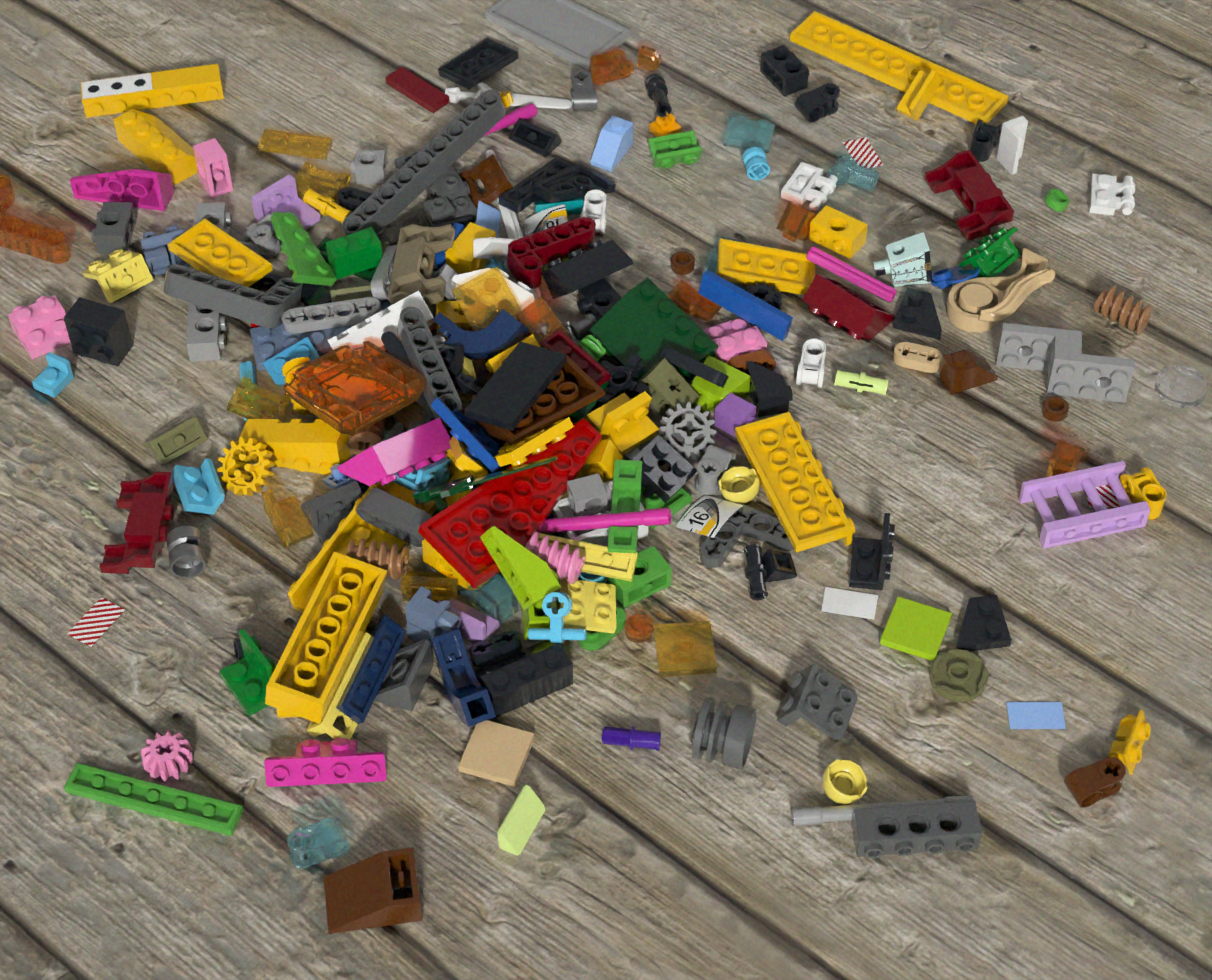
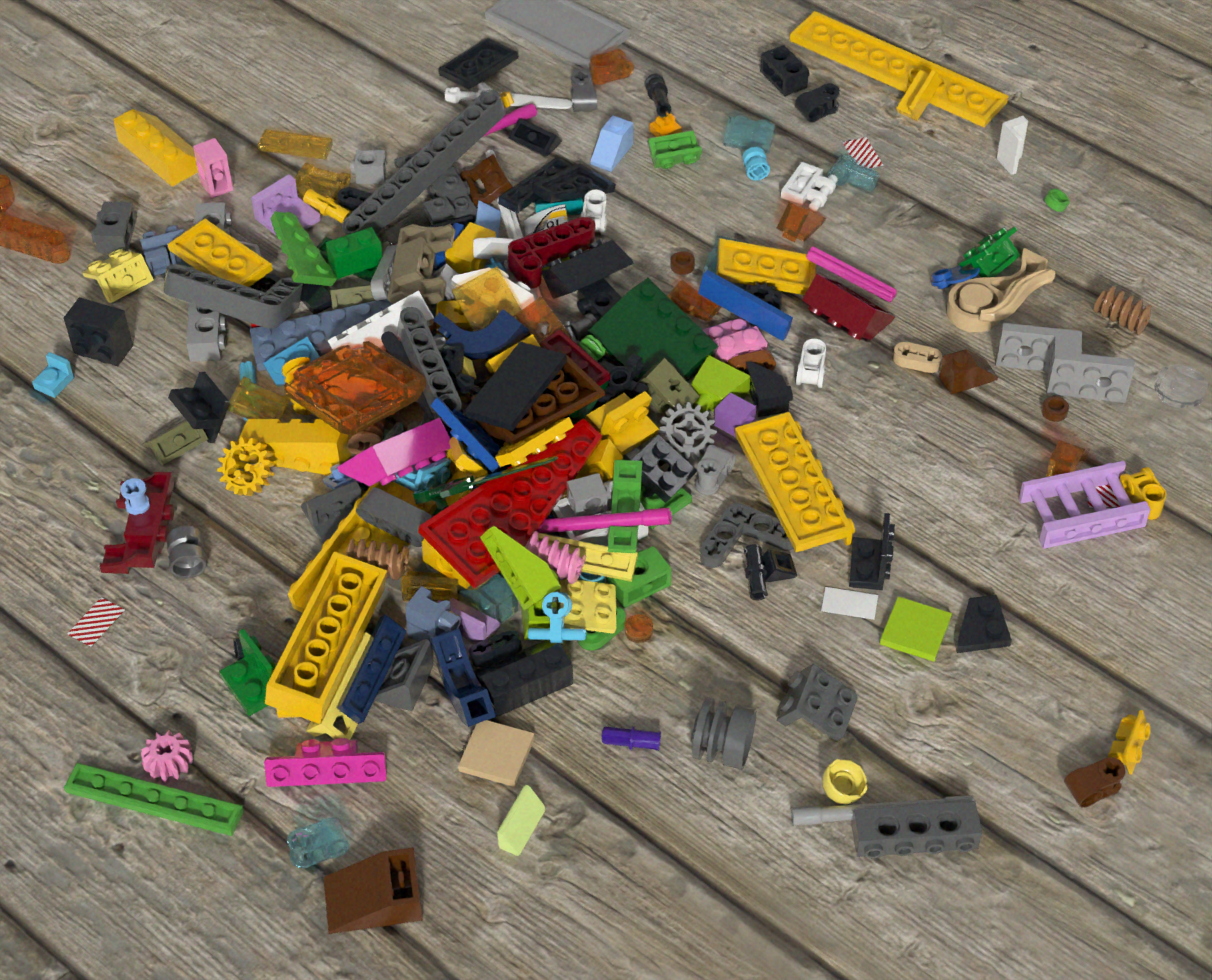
(40, 326): bright pink plate -> none
(134, 492): none -> light blue bush
(140, 187): dark pink wedge -> none
(151, 90): yellow brick -> none
(199, 487): medium azure bracket -> none
(202, 405): none -> black bracket
(262, 235): light grey piece -> none
(286, 519): clear yellow panel -> none
(331, 313): light grey beam -> none
(417, 89): dark red tile -> none
(648, 58): clear orange tile -> none
(684, 649): clear yellow plate -> none
(693, 366): black beam -> none
(707, 515): sticker -> none
(739, 484): light yellow hair -> none
(838, 232): yellow brick -> none
(861, 382): yellowish green pin -> none
(906, 261): light aqua torso -> none
(918, 314): black wing -> none
(958, 675): olive tile -> none
(975, 191): dark red bracket -> none
(984, 140): black piece -> none
(1036, 715): light blue sticker -> none
(1104, 192): white plate -> none

